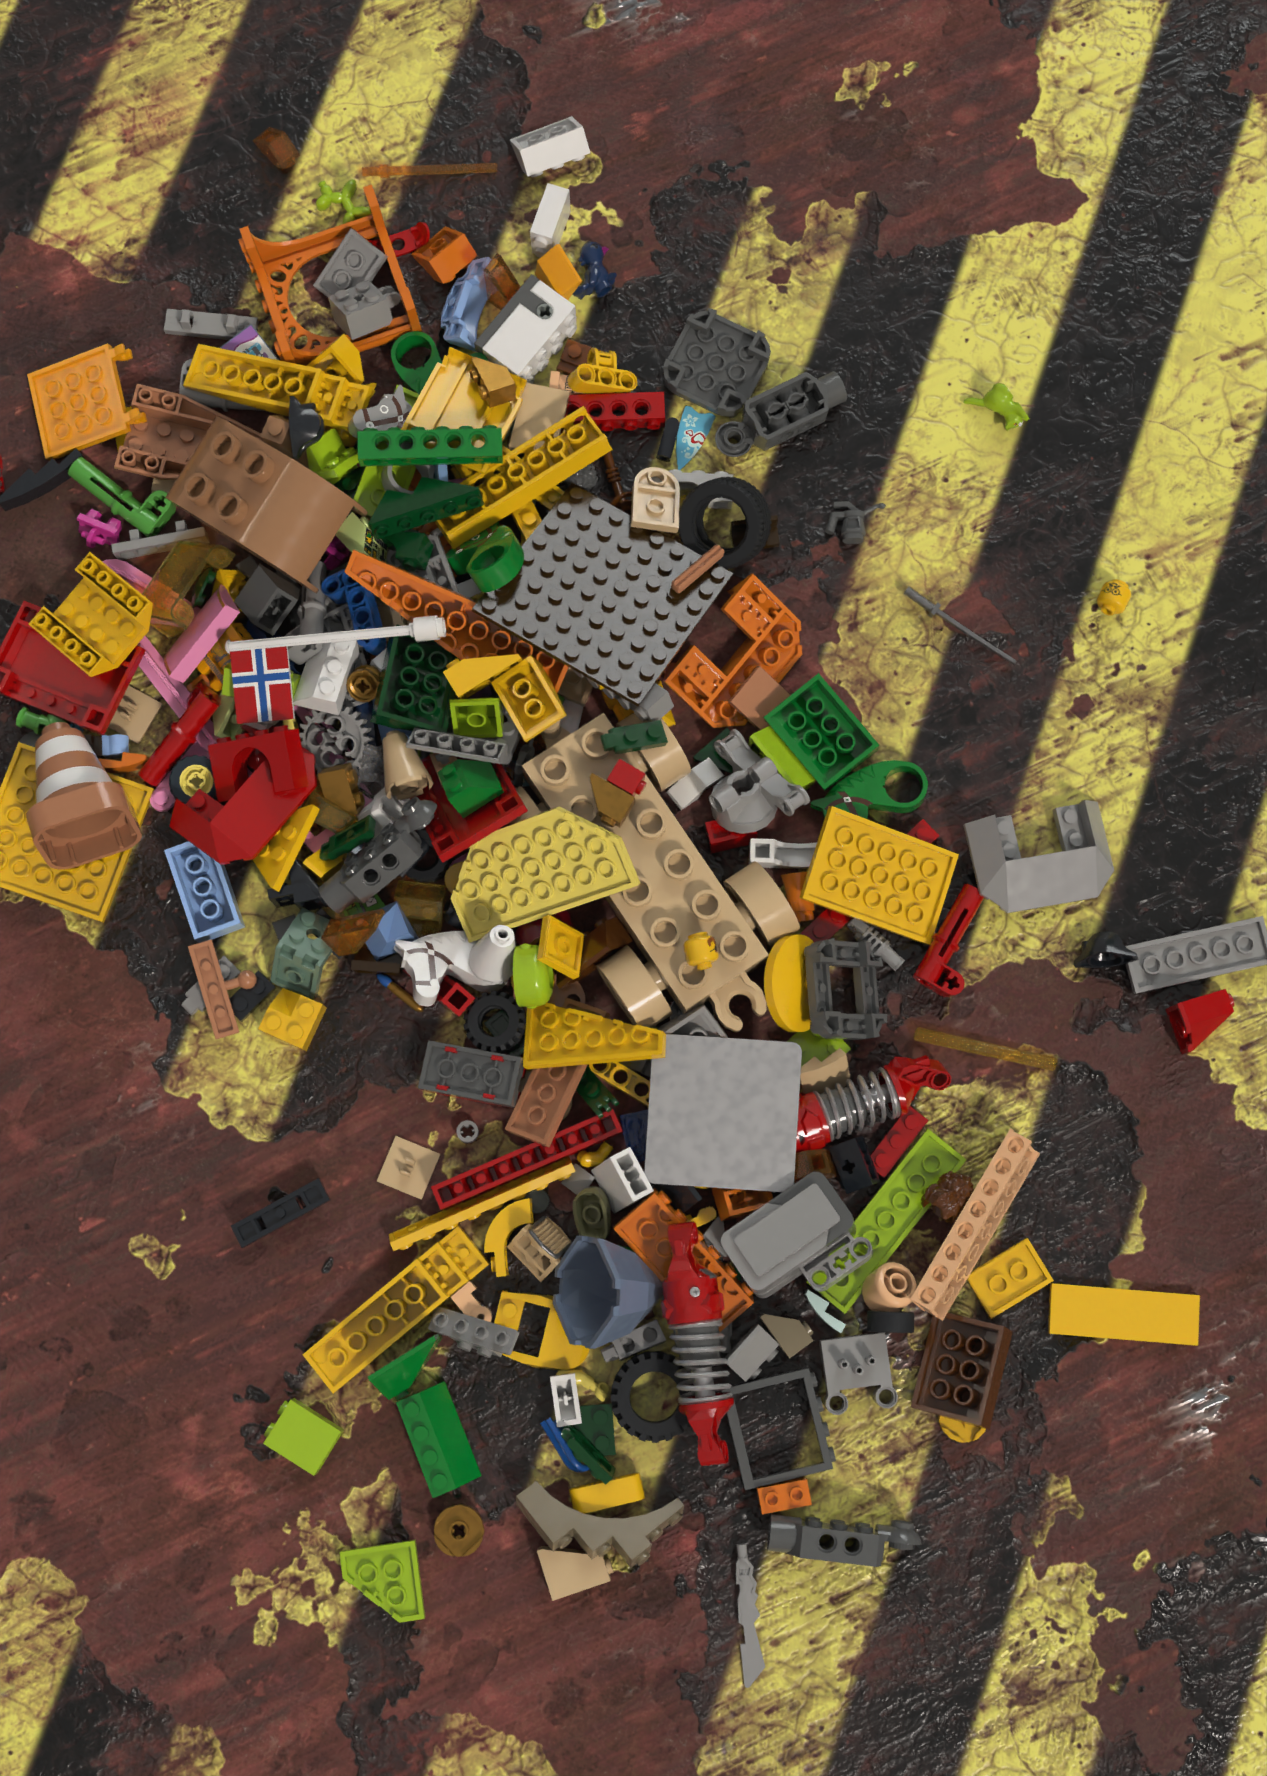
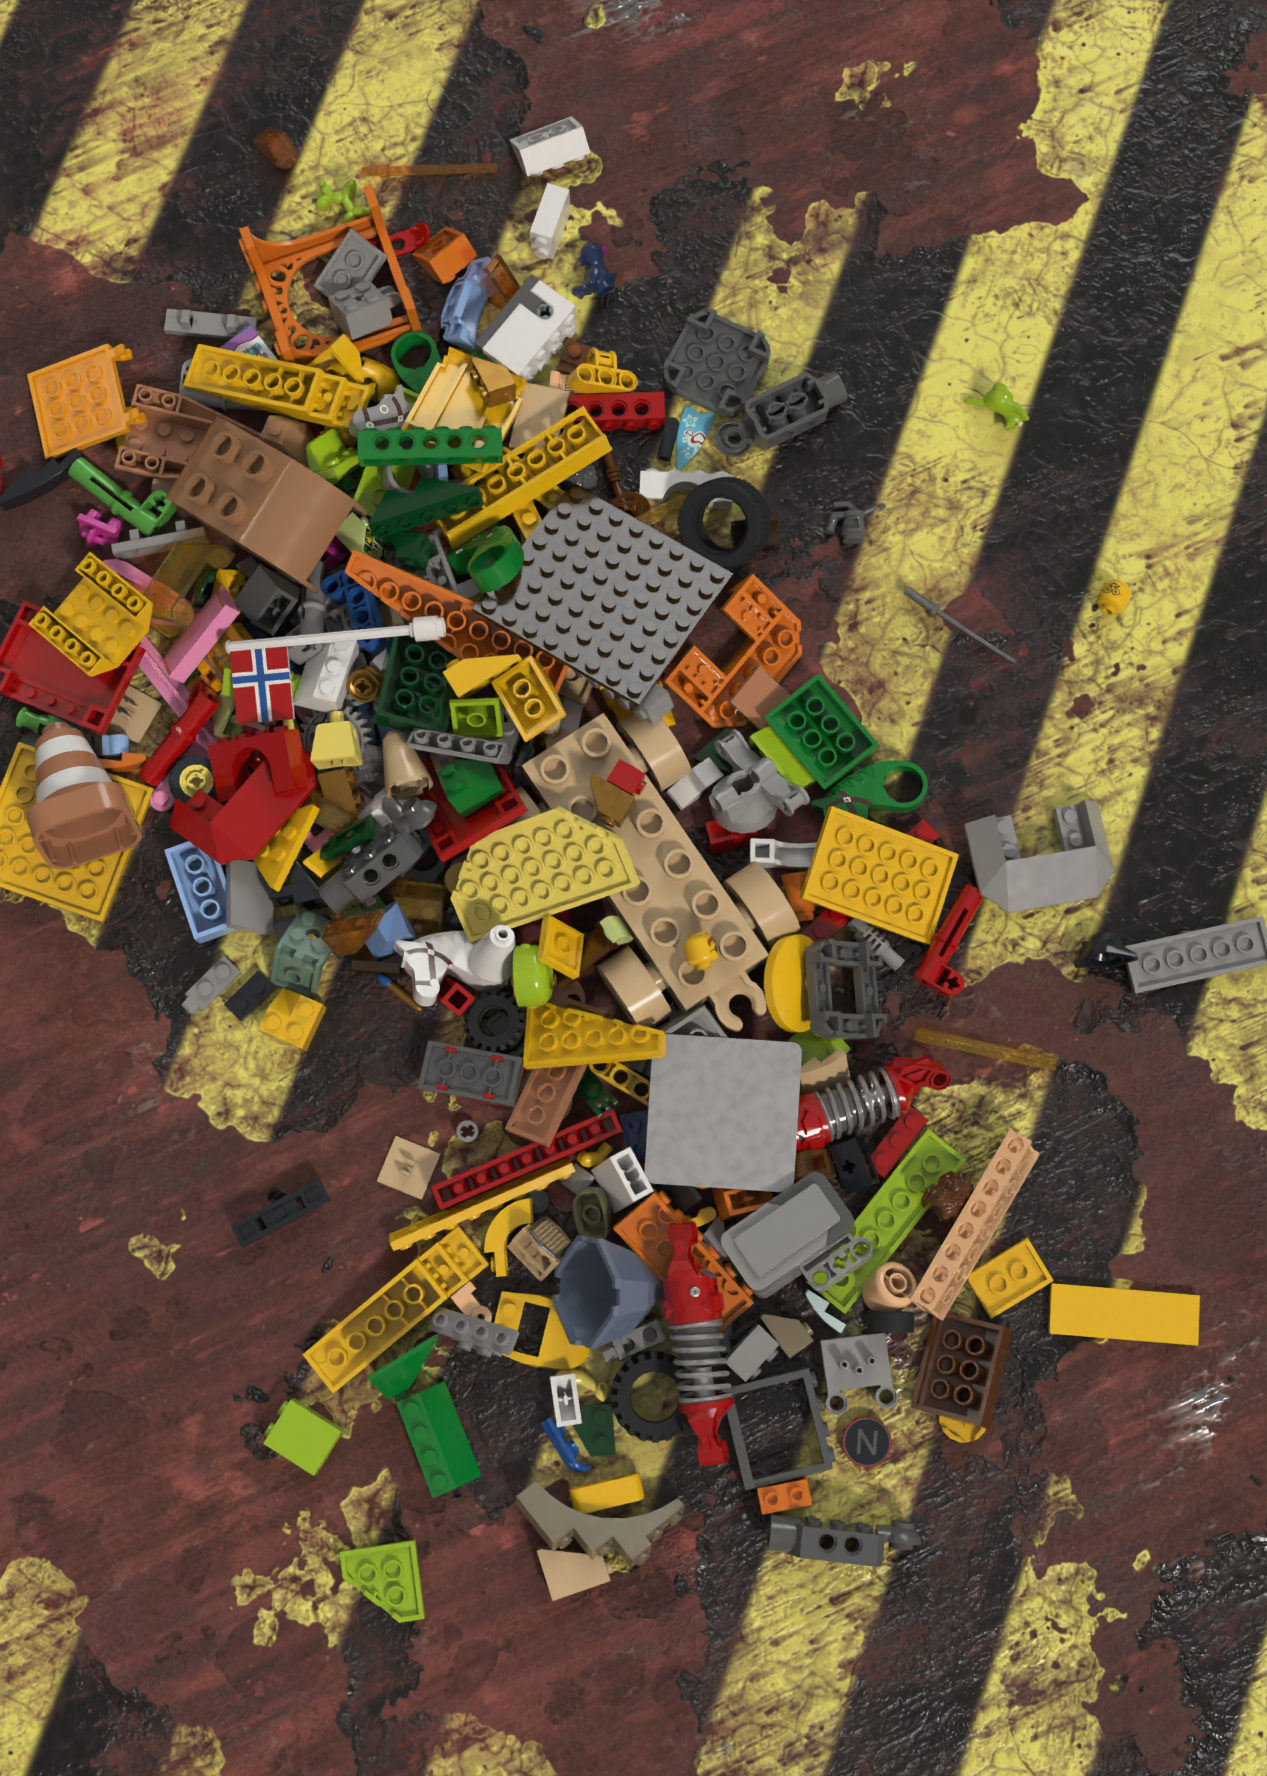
(215, 988): nougat plate -> none
(248, 899): none -> light grey tile
(305, 426): black hat -> none
(336, 744): none -> light yellow torso
(381, 375): none -> yellow piece
(460, 1515): pearl gold plate -> none
(558, 272): light orange slope -> none
(586, 1452): dark green hinge -> none
(616, 930): none -> yellowish green slope
(634, 737): dark green hinge -> none
(654, 503): tan tile -> none
(697, 568): nougat axle -> none
(748, 1613): light grey sword -> none
(866, 1441): none -> black tile
(1199, 1017): red slope -> none

